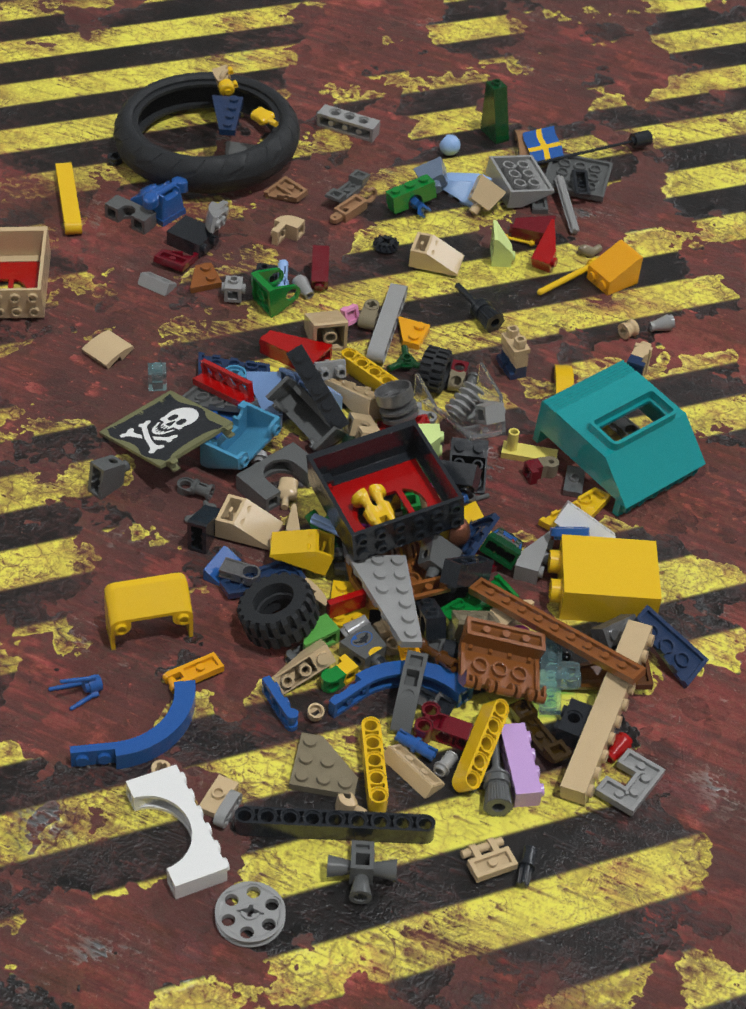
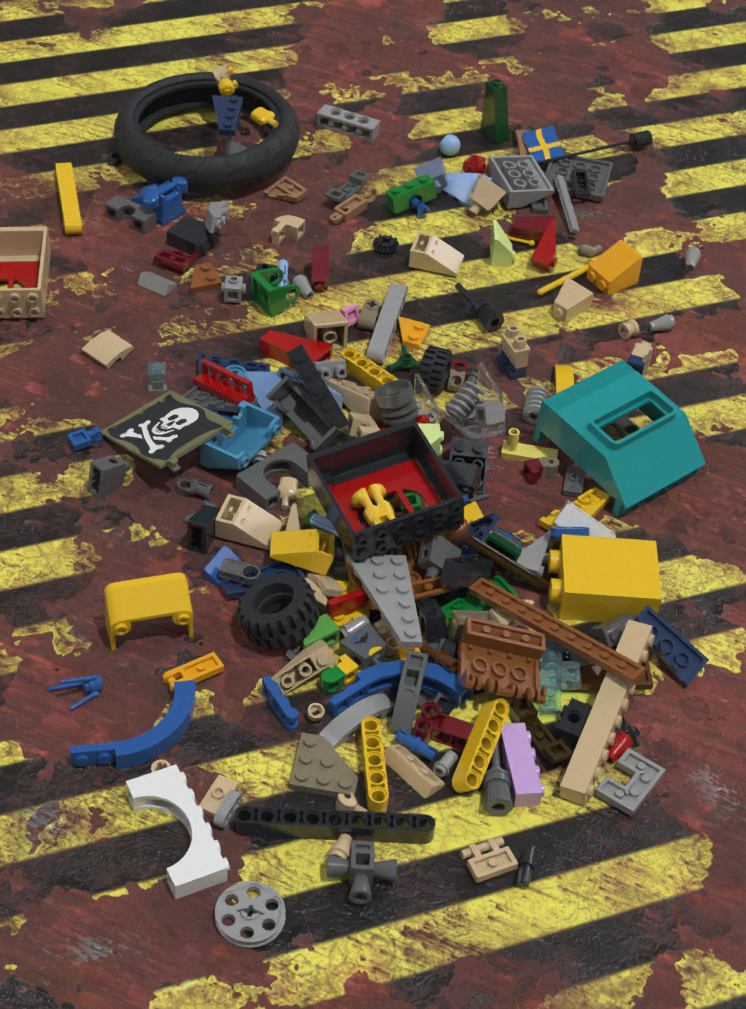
(82, 438): none -> blue plate
(327, 585): none -> tan slope
(341, 847): none -> tan cone
(348, 721): none -> light grey slope
(474, 164): none -> red brick
(508, 564): none -> dark brown axle
(532, 403): none -> light grey piece
(571, 300): none -> tan slope
(692, 257): none -> light grey cone

